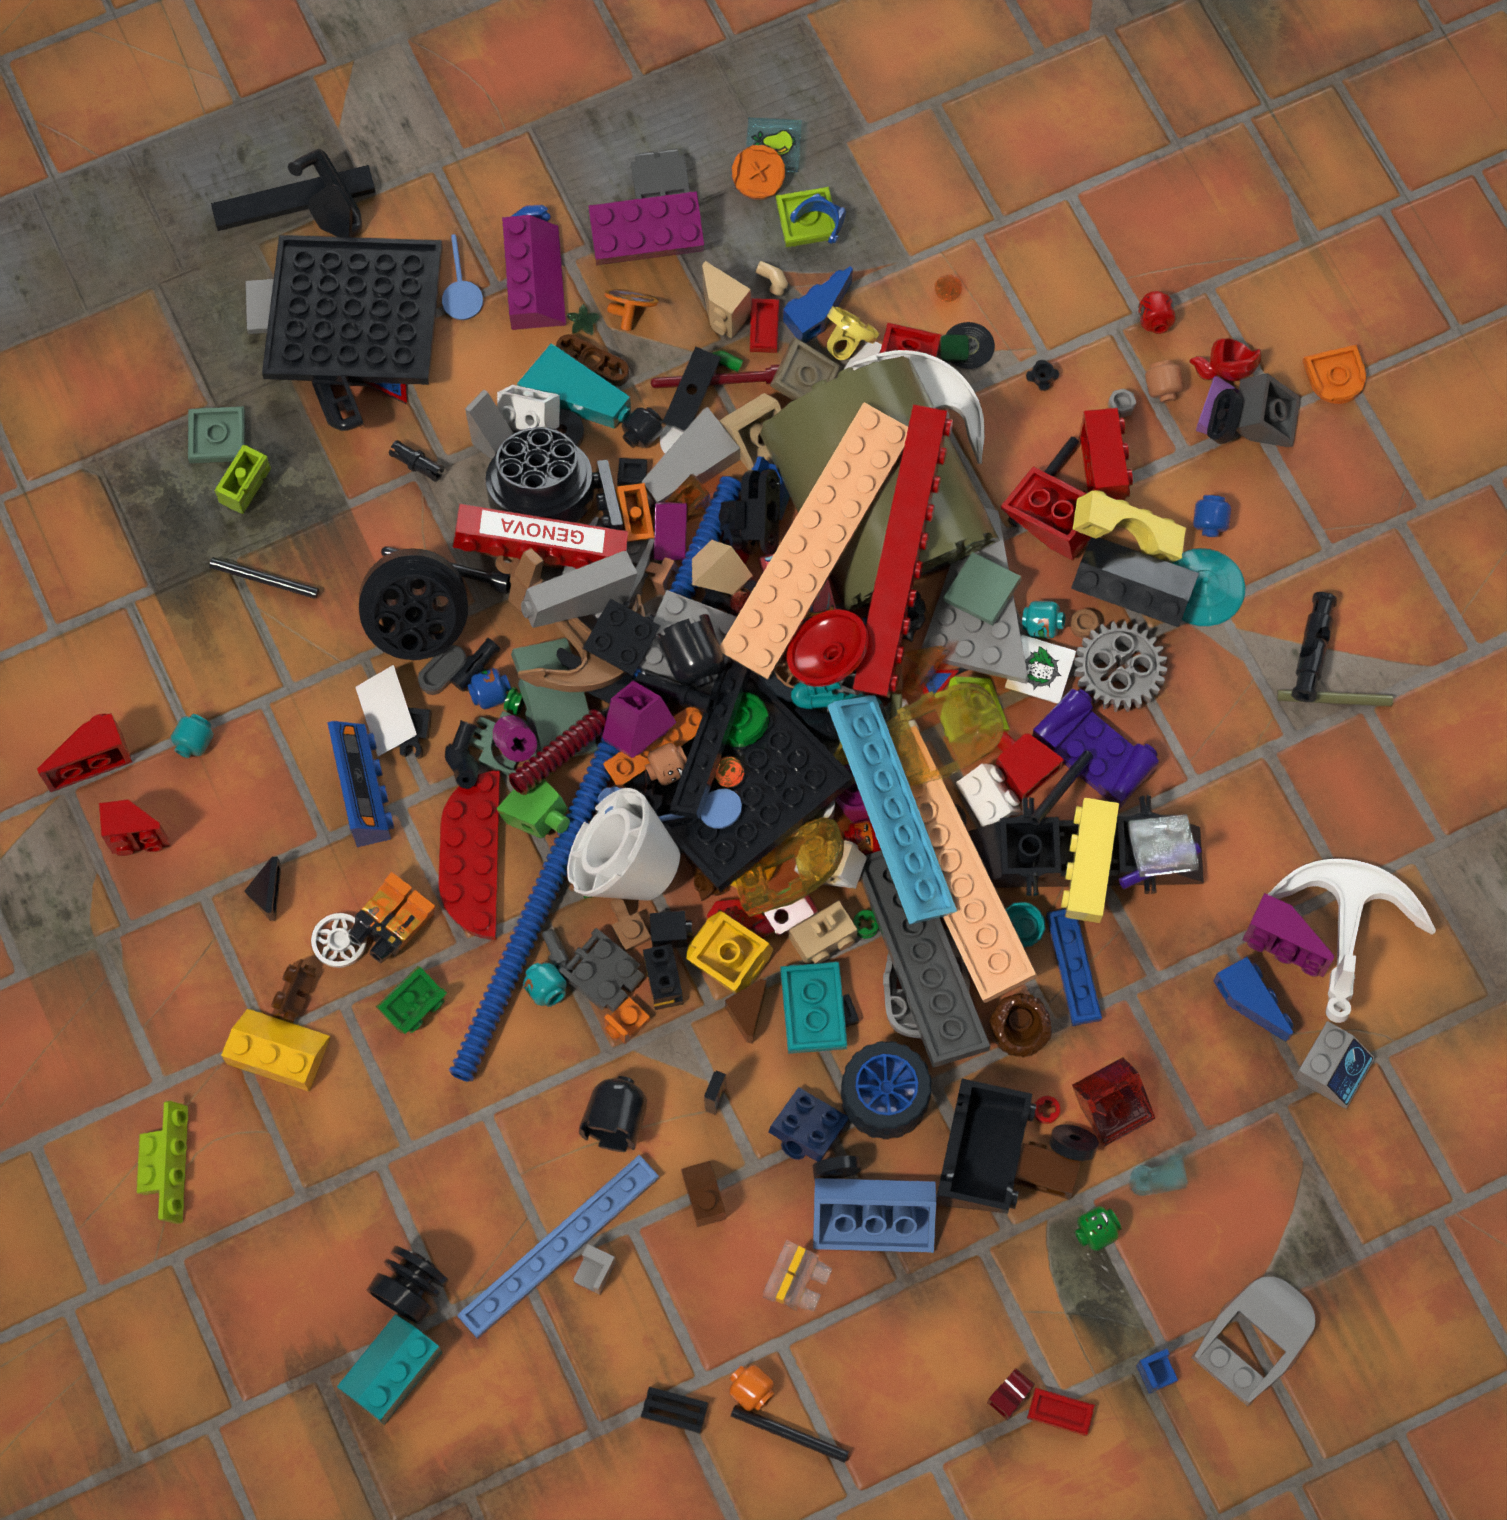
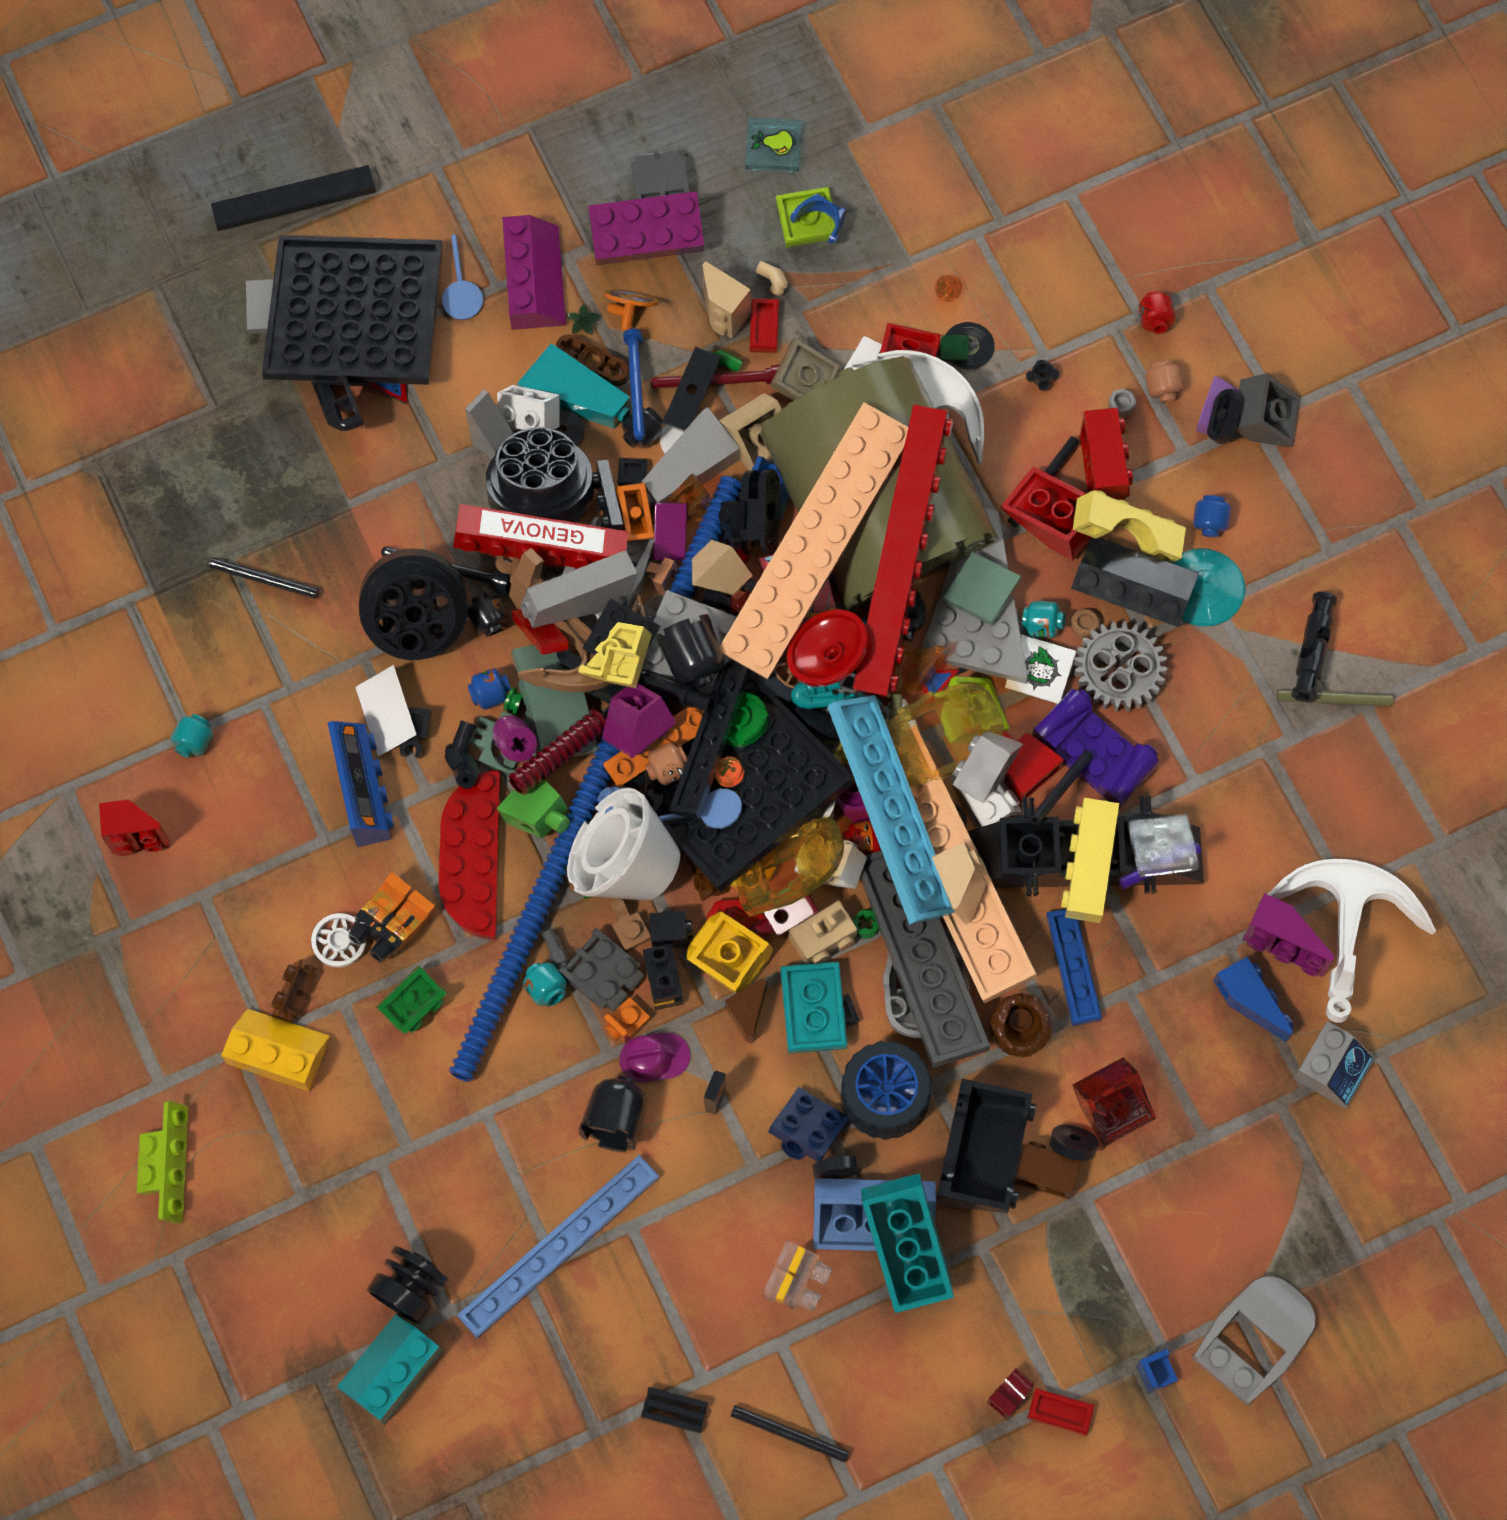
(88, 752): red slope -> none
(215, 434): sand green tile -> none
(242, 479): lime brick -> none
(265, 888): black slope -> none
(332, 206): black piece -> none
(416, 460): black pin -> none
(441, 669): dark grey tile -> none
(475, 664): black pin -> none
(487, 614): none -> black head
(537, 211): blue arm -> none
(545, 638): none -> red tile
(594, 1269): light grey panel -> none
(620, 656): none -> light yellow slope
(633, 339): none -> blue bar
(654, 1057): none -> magenta piece
(703, 1194): reddish brown slope -> none
(751, 1387): orange head -> none
(758, 172): orange tile -> none
(808, 315): blue slope -> none
(850, 329): light yellow tile -> none
(907, 1243): none -> teal brick
(962, 879): none -> tan slope
(986, 765): none -> light grey slope
(1027, 922): teal hair -> none
(1053, 1116): red bush -> none
(1098, 1228): green head -> none
(1159, 1179): clear light blue leg -> none
(1228, 360): red hair -> none
(1336, 374): orange tile -> none

